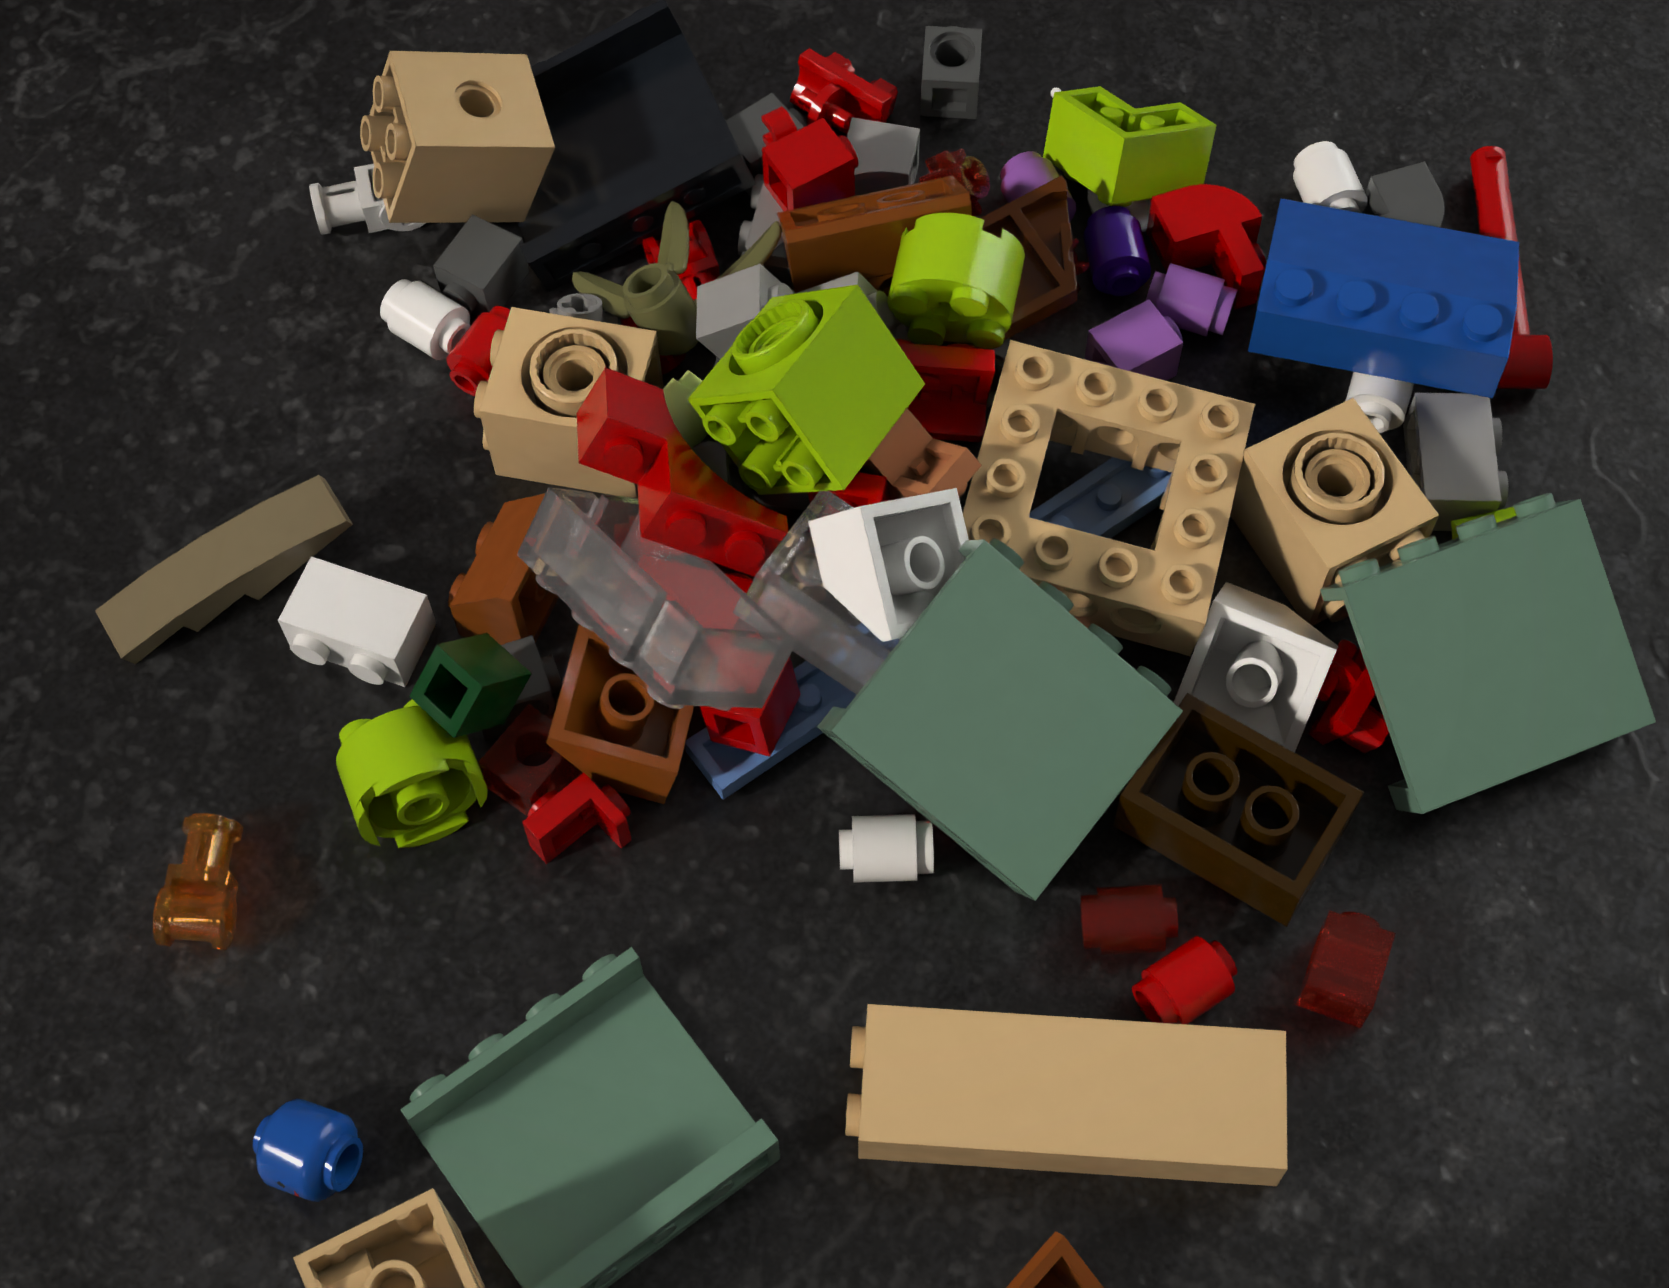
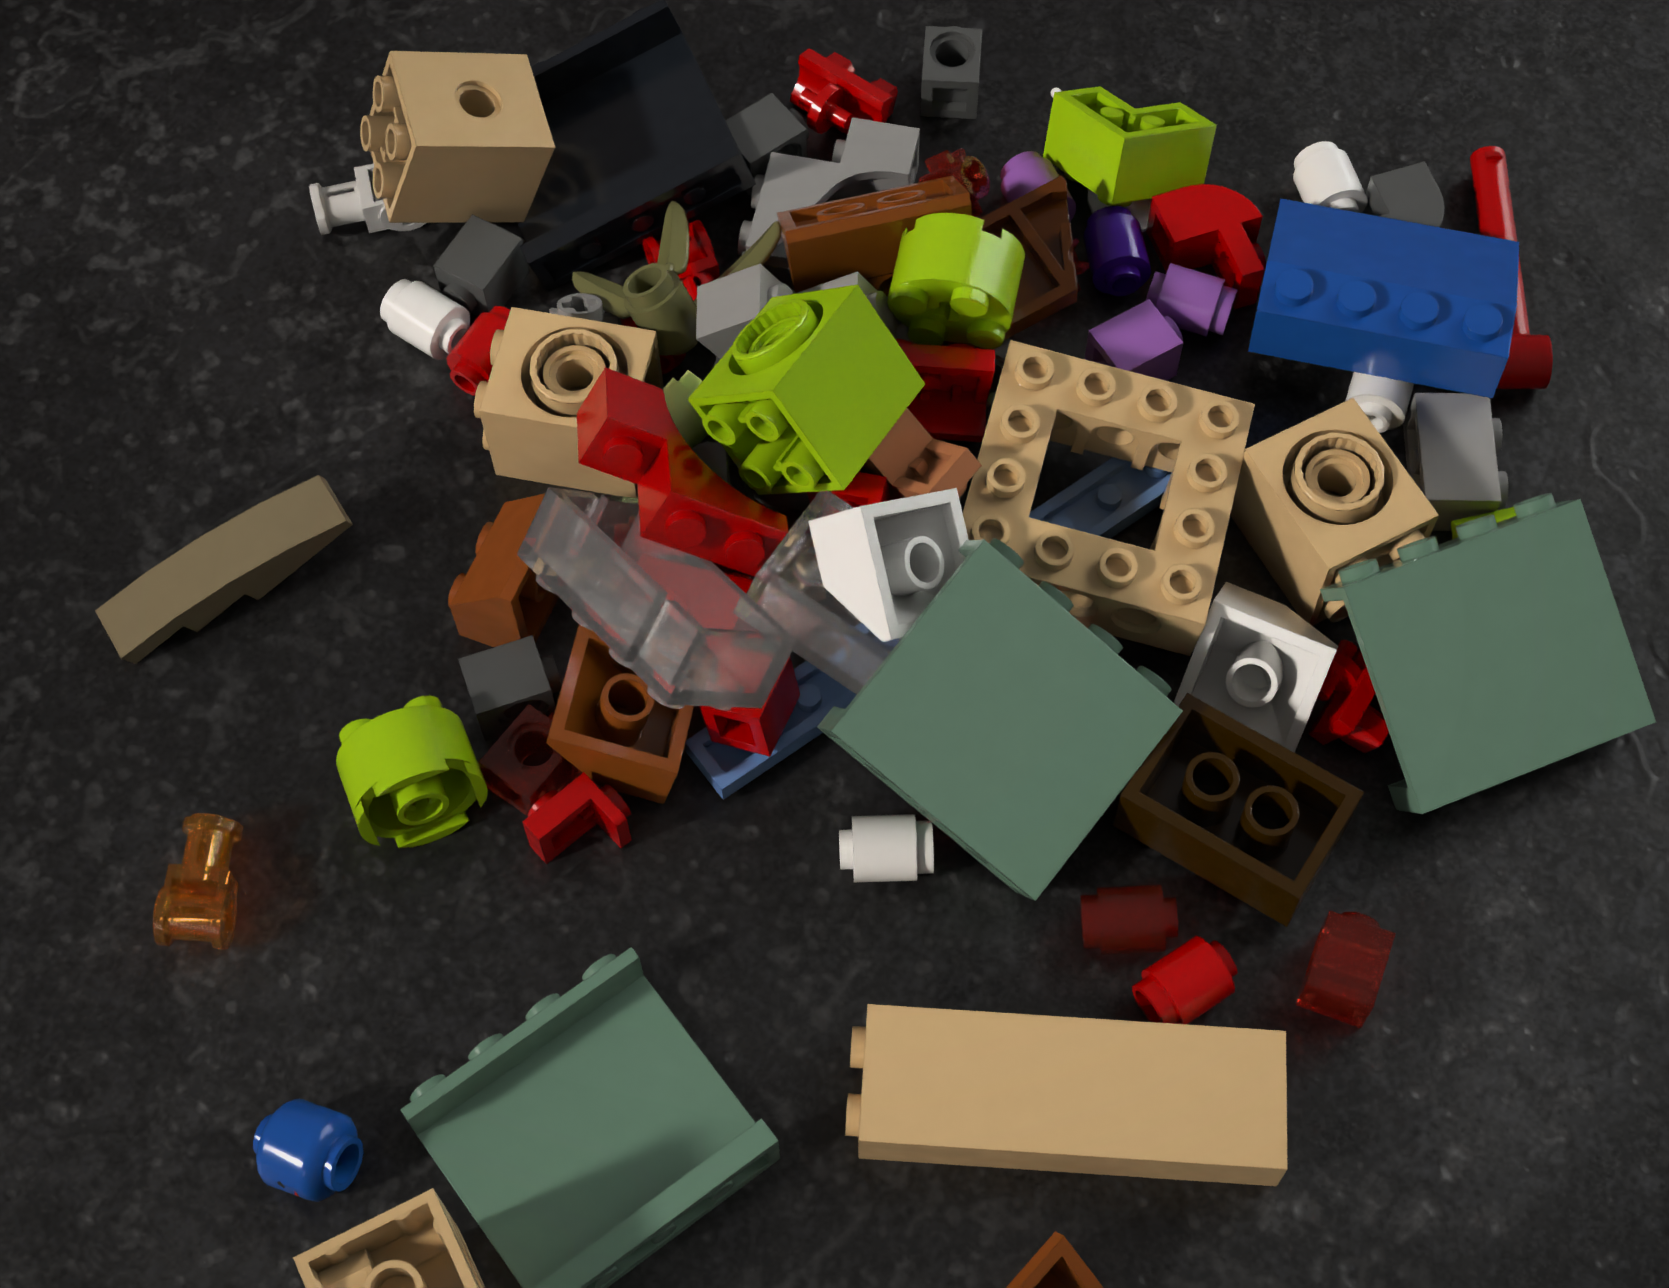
(357, 623): white brick -> none
(470, 684): dark green brick -> none
(806, 163): red brick -> none

